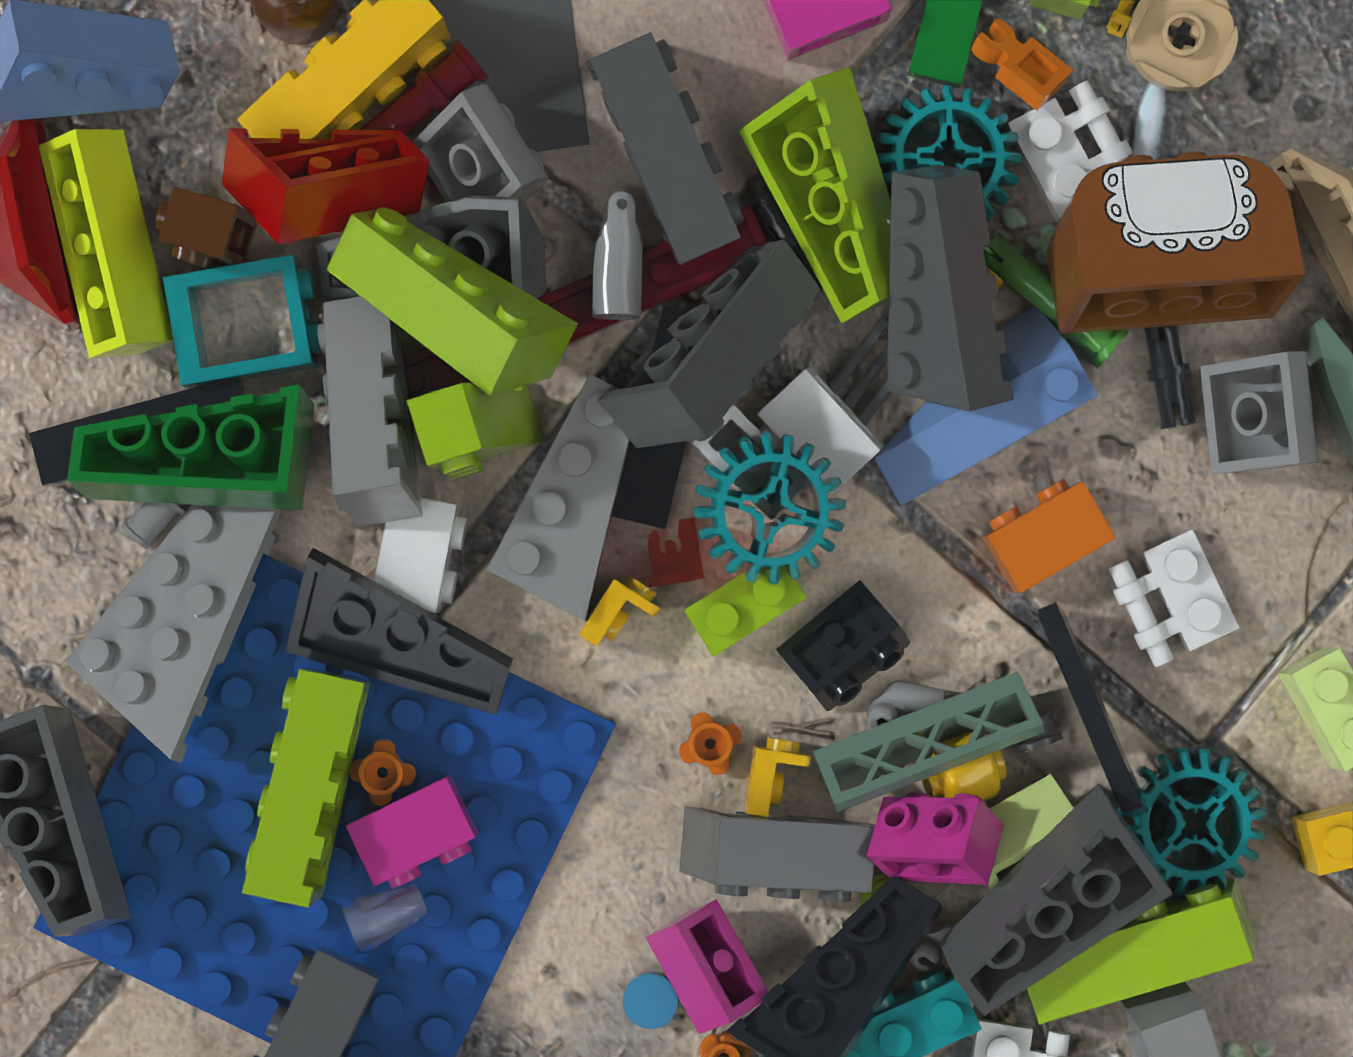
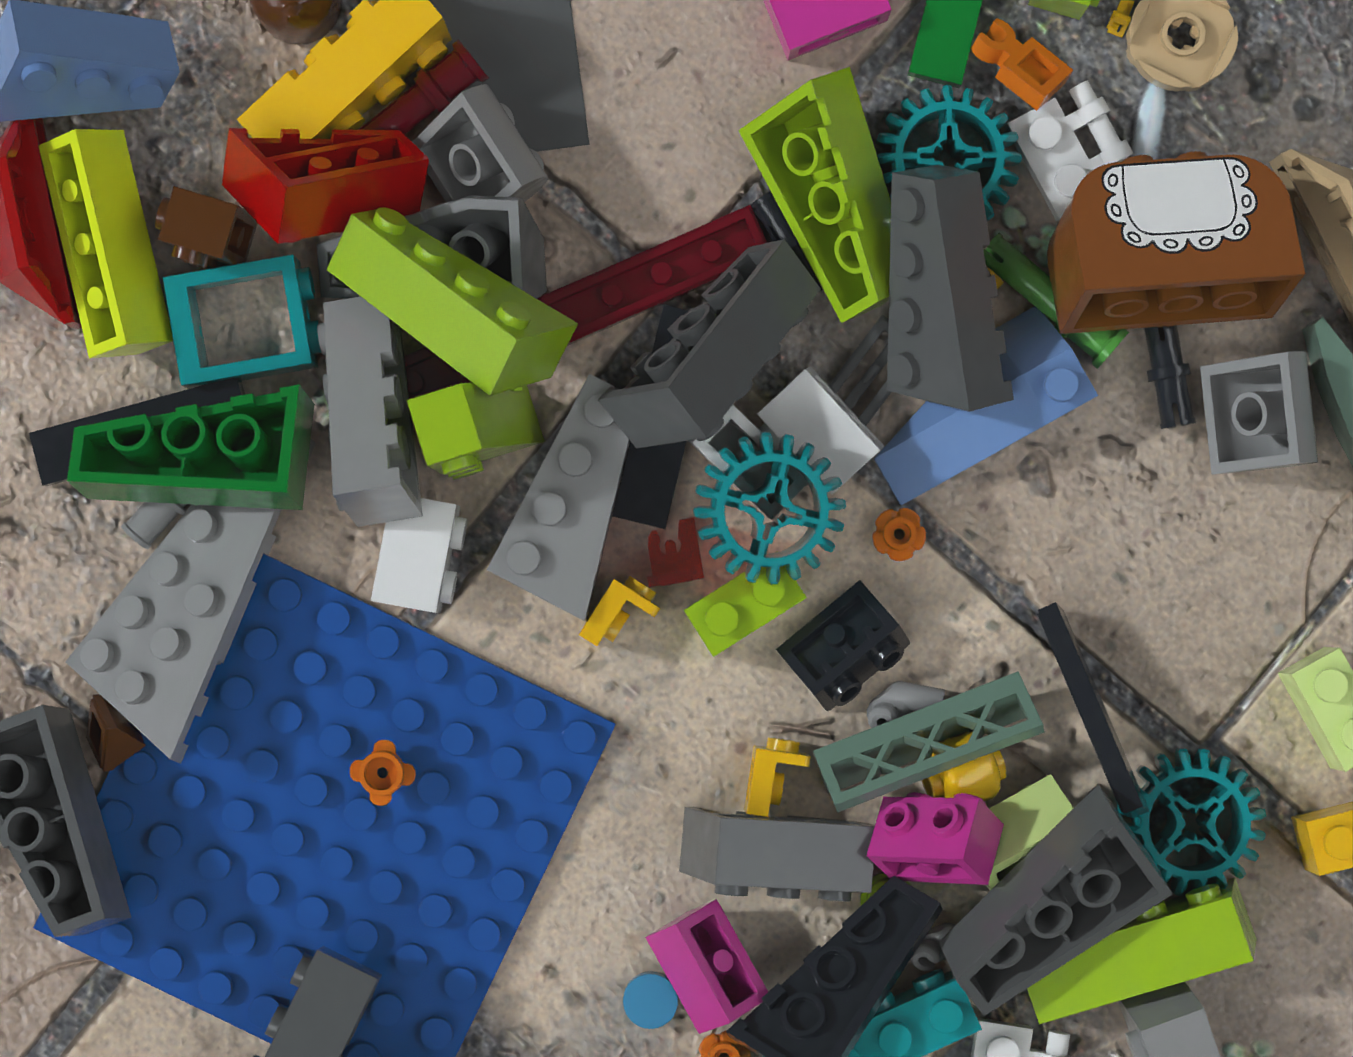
(111, 734): none -> reddish brown slope
(306, 787): lime wedge -> none
(381, 635): black wing -> none
(383, 915): clear cone -> none
(412, 832): dark pink brick -> none
(617, 262): light grey piece -> none
(665, 147): dark grey wedge -> none
(702, 729): orange plate -> none
(884, 537): none -> orange plate
(1046, 738): dark grey bush -> none
(1048, 535): orange brick -> none
(1187, 590): white plate -> none

